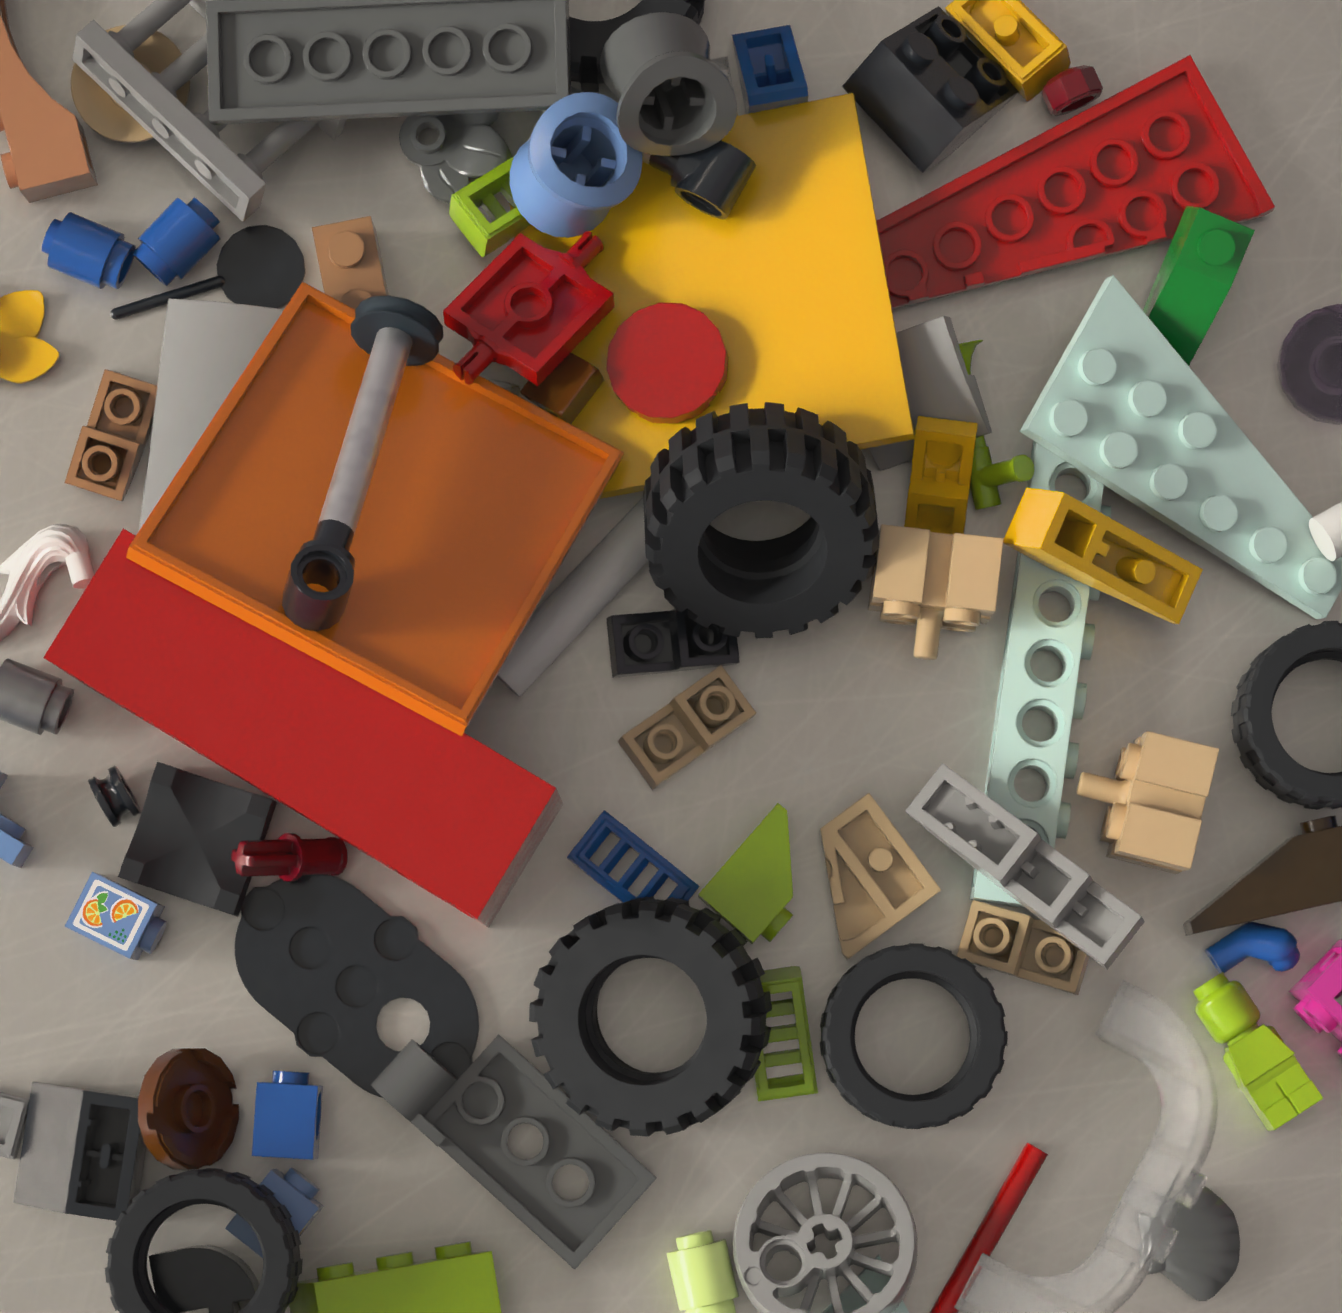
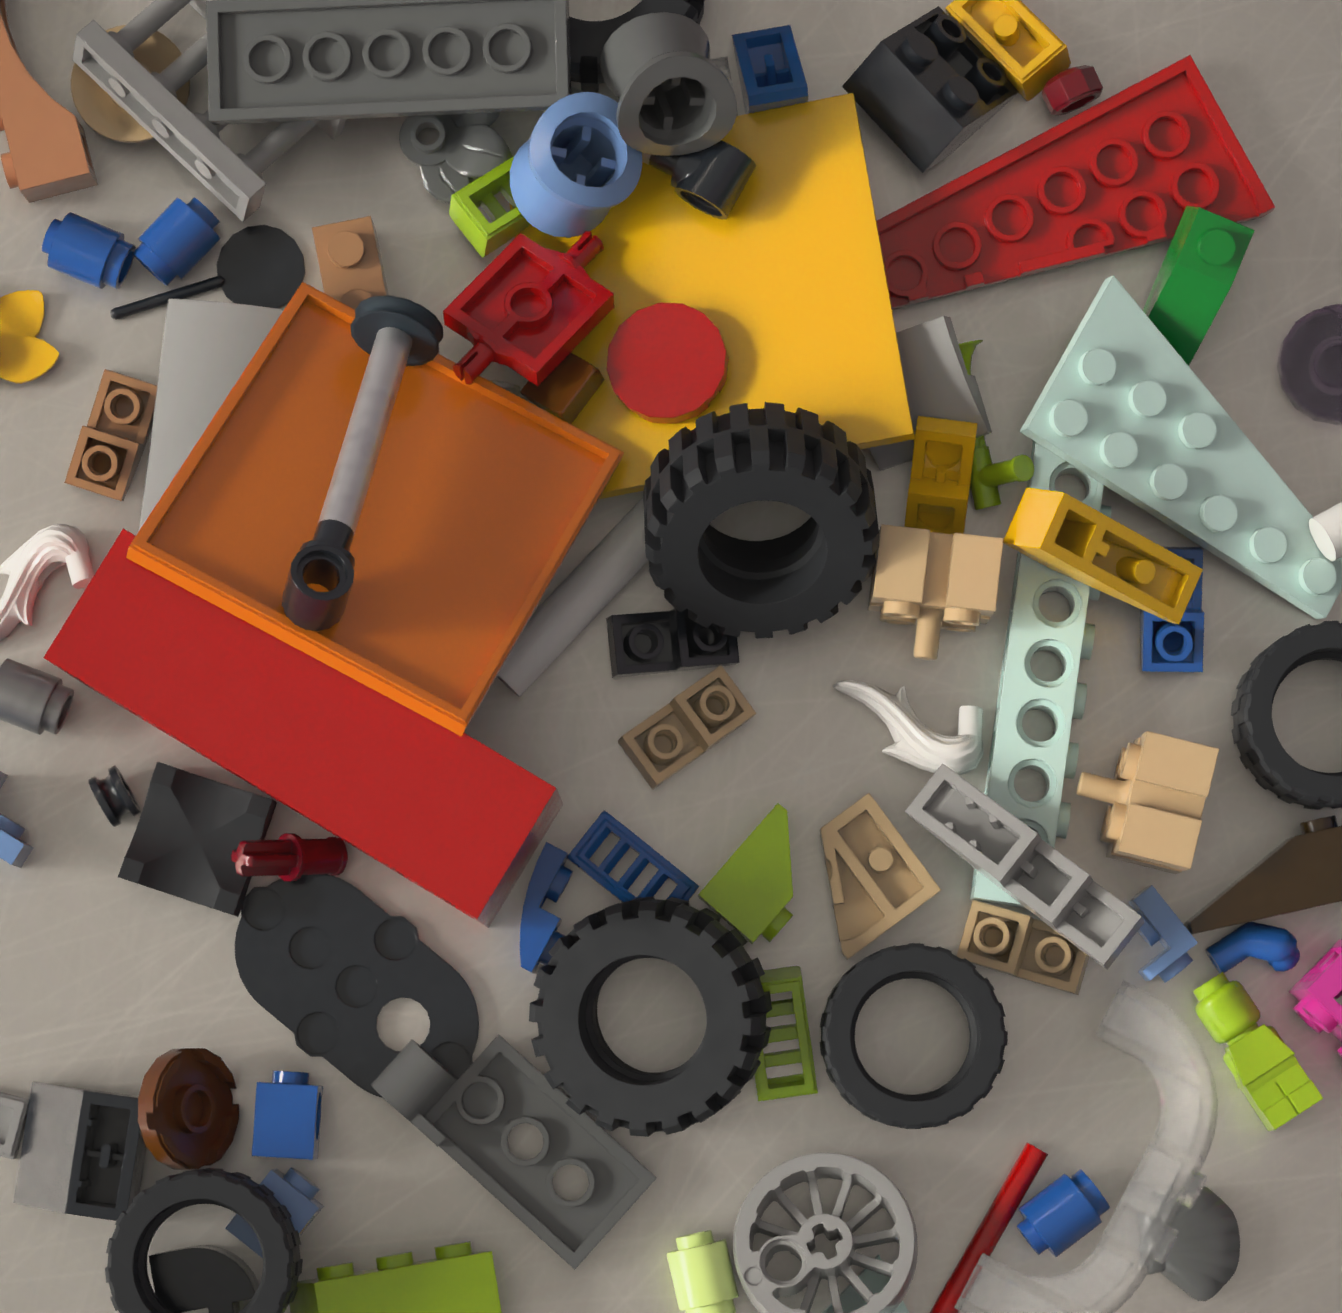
(117, 917): medium blue brick -> none
(537, 925): none -> blue slope
(913, 739): none -> white piece
(1062, 1213): none -> blue brick
(1163, 926): none -> medium blue bracket
(1170, 645): none -> blue slope

